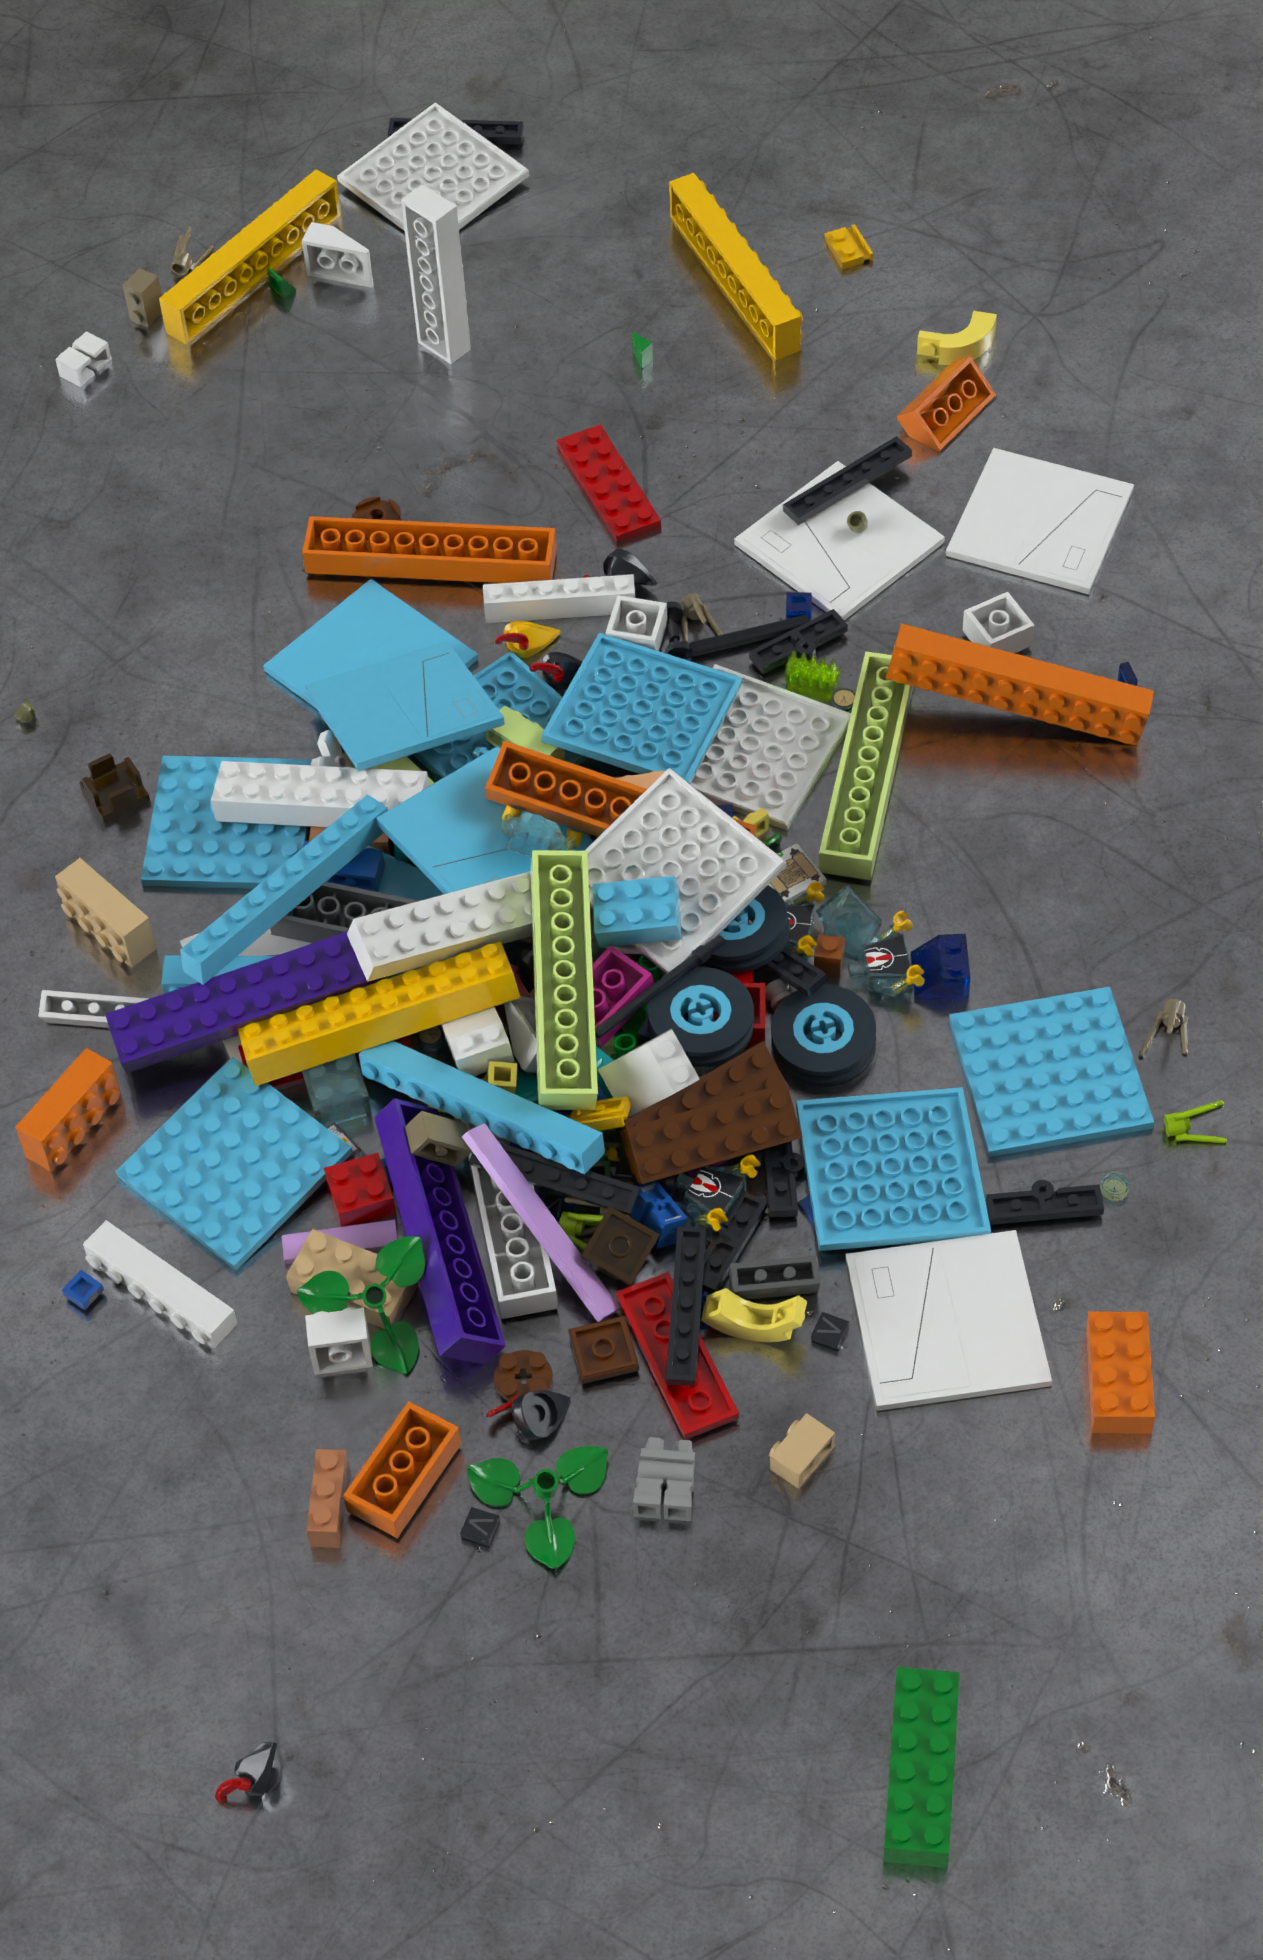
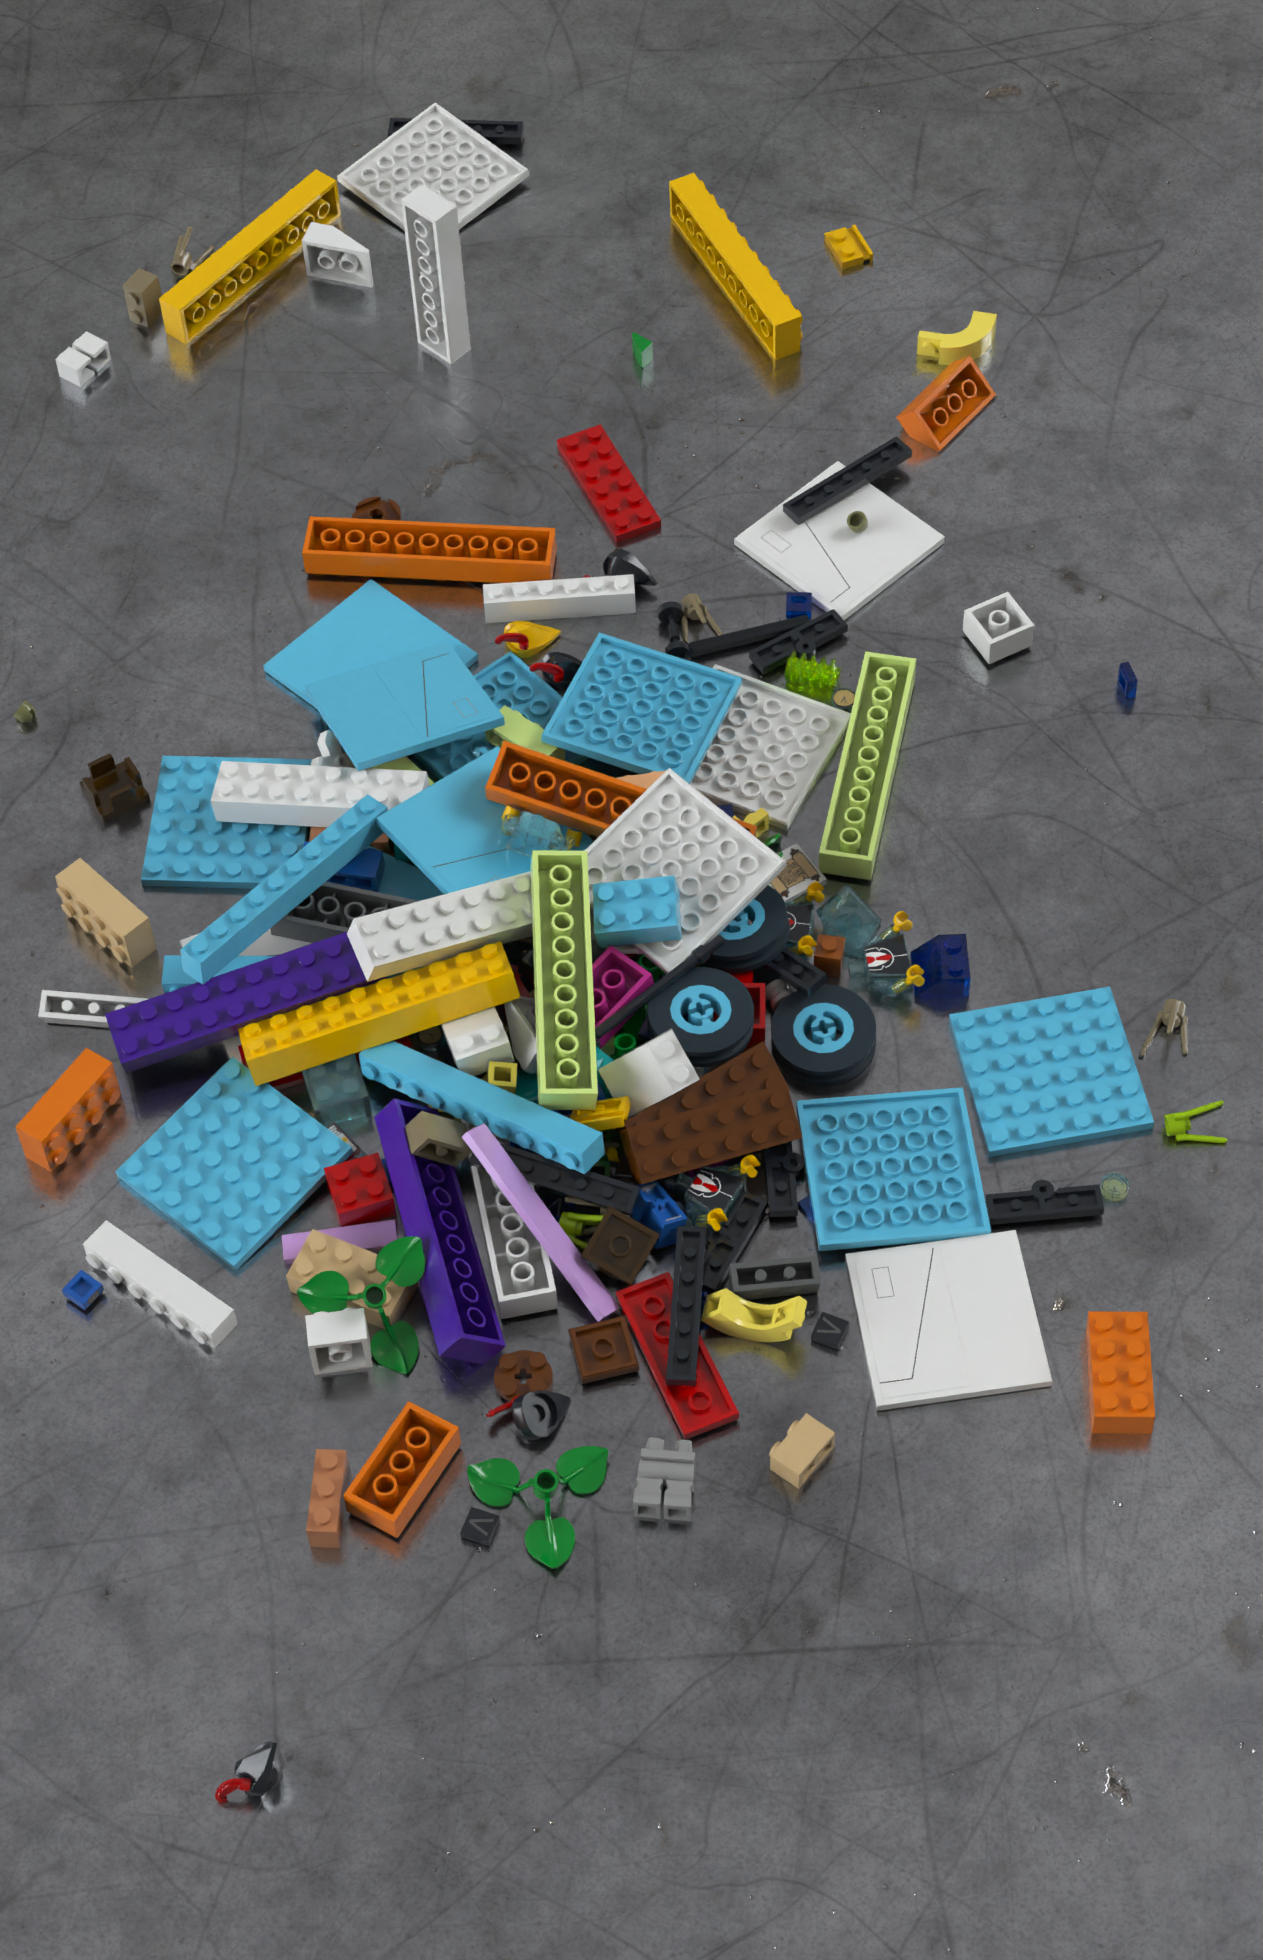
(279, 284): green slope -> none
(638, 621): white brick -> none
(922, 1767): green brick -> none
(1019, 684): orange brick -> none
(1040, 520): white tile -> none

